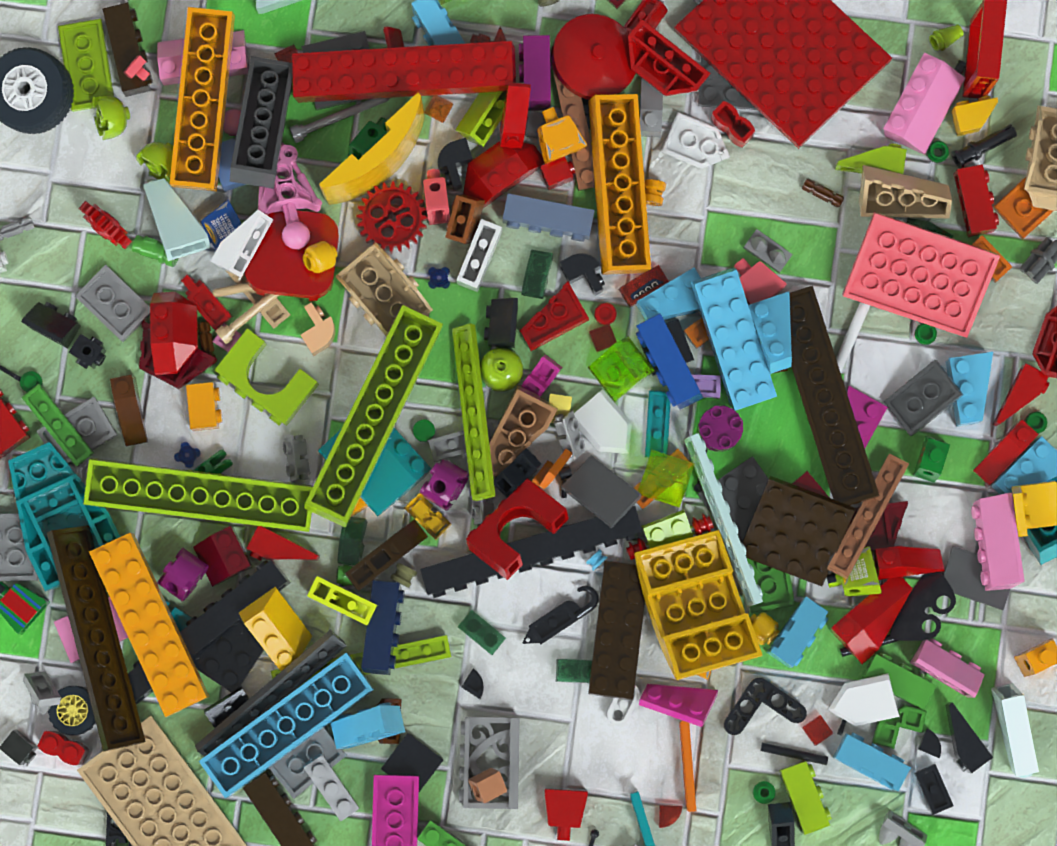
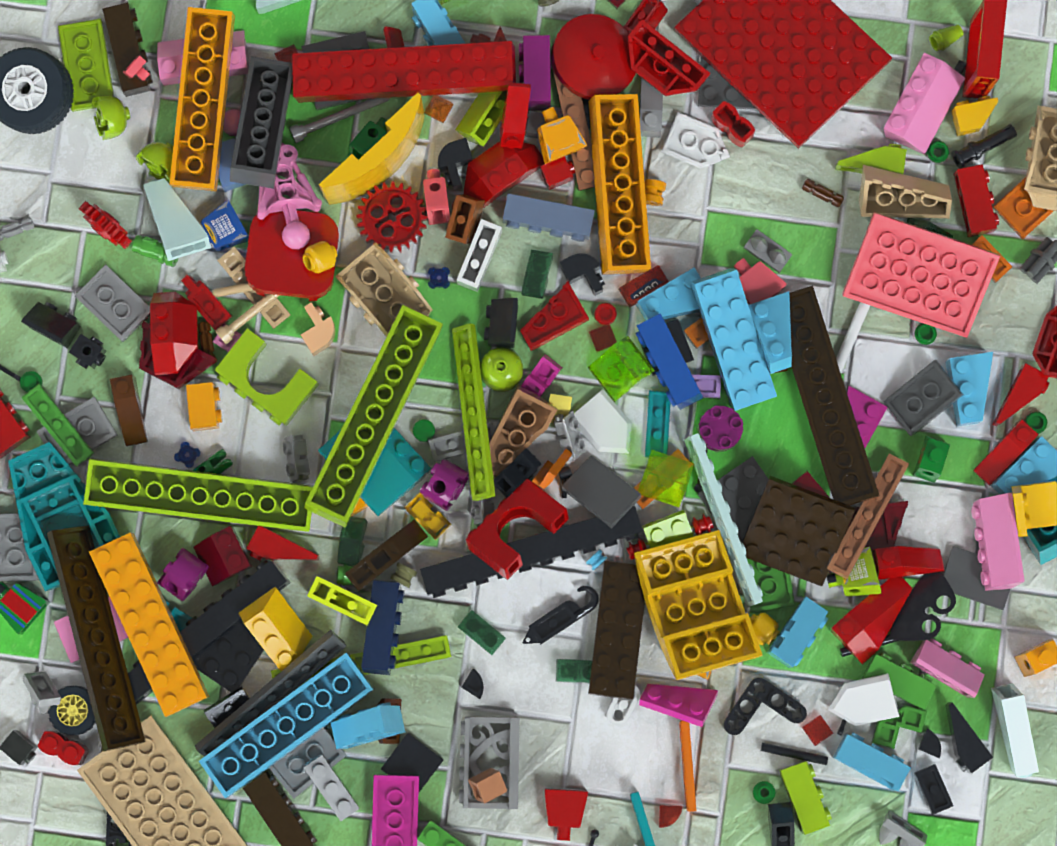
(240, 246): white slope -> none

